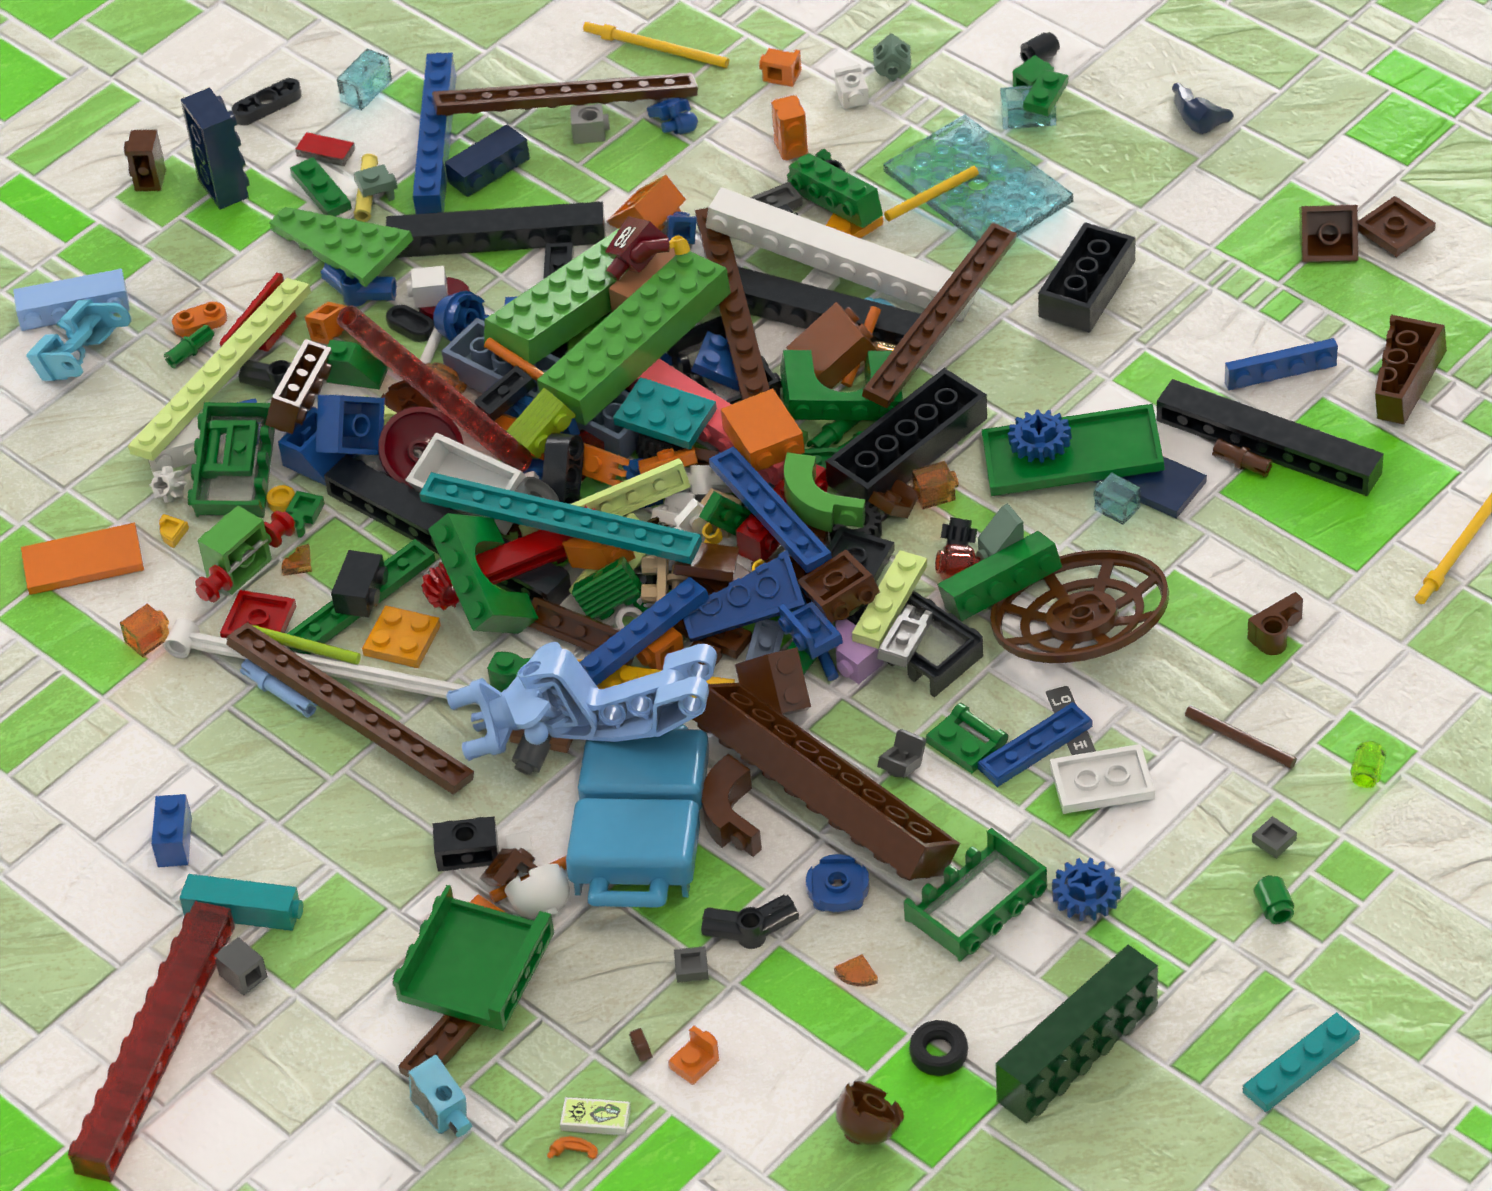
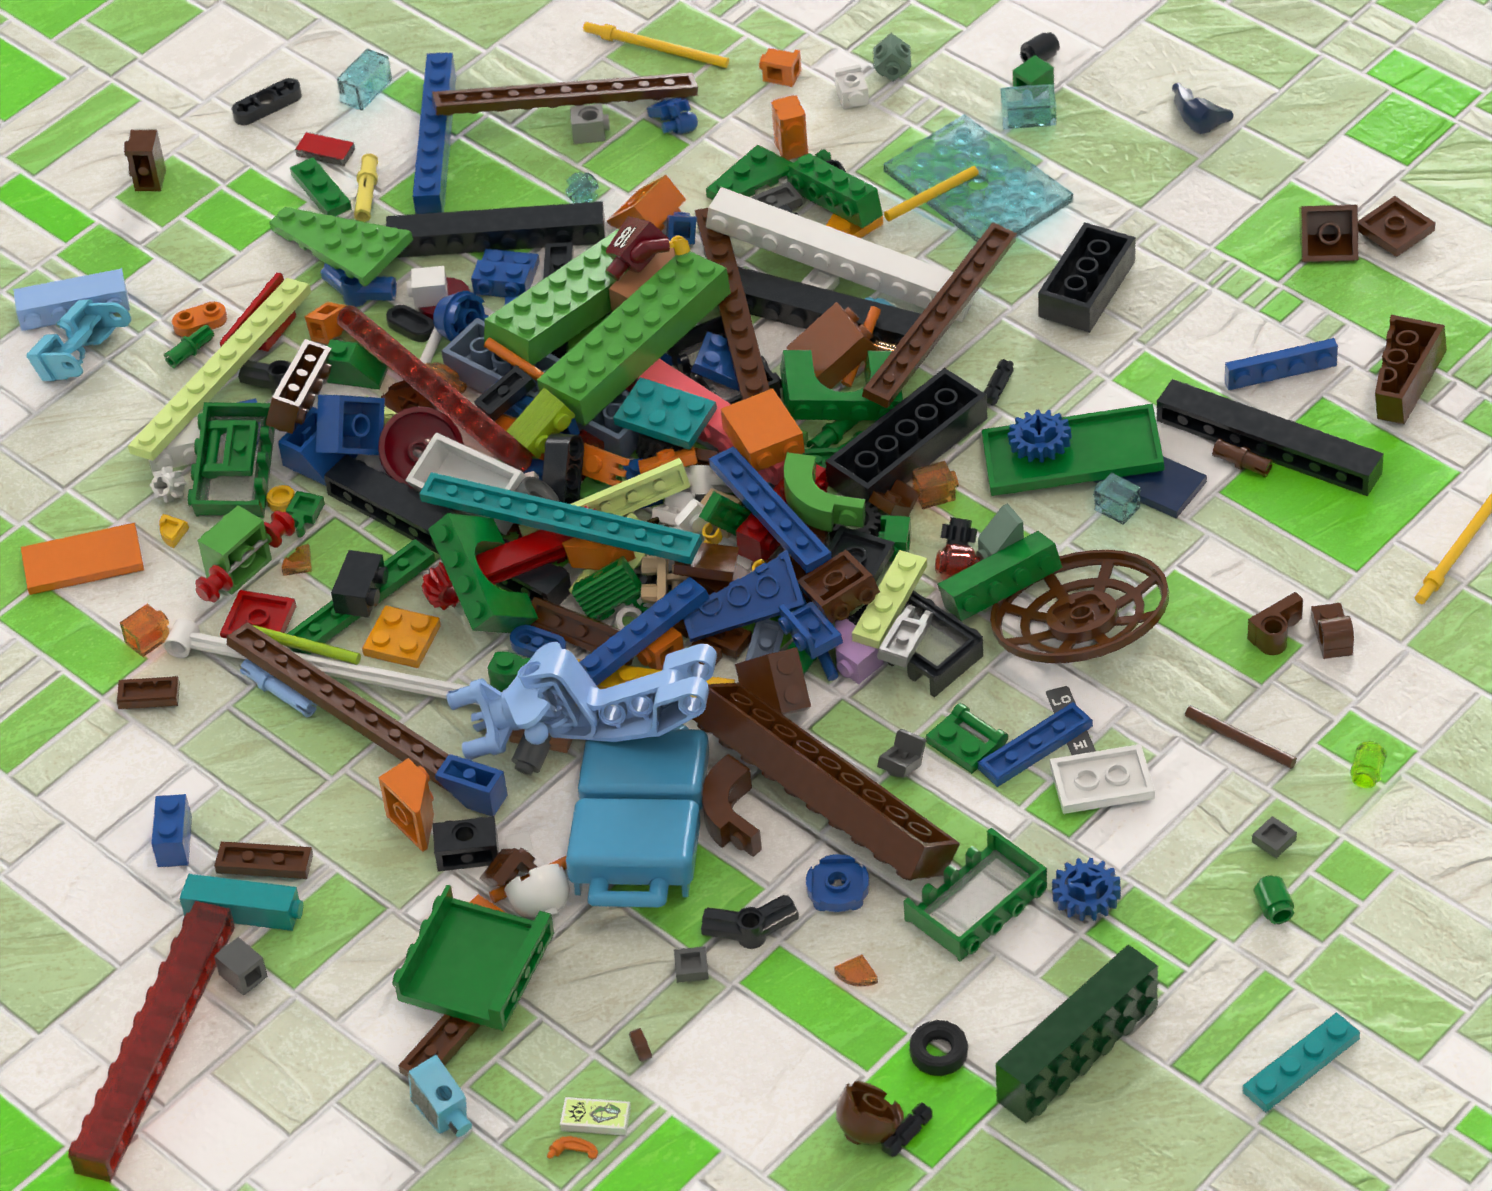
(148, 692): none -> reddish brown plate
(215, 147): brick -> none
(263, 860): none -> reddish brown plate
(376, 180): sand green bracket -> none
(409, 801): none -> orange slope
(473, 784): none -> blue slope
(487, 160): dark blue brick -> none
(504, 273): none -> blue plate
(534, 637): none -> blue plate
(582, 187): none -> clear light blue gear
(696, 1056): orange bracket -> none
(751, 172): none -> green wing
(898, 531): none -> green brick
(908, 1129): none -> black axle
(998, 381): none -> black axle
(1045, 92): green plate -> none
(1333, 630): none -> reddish brown plate

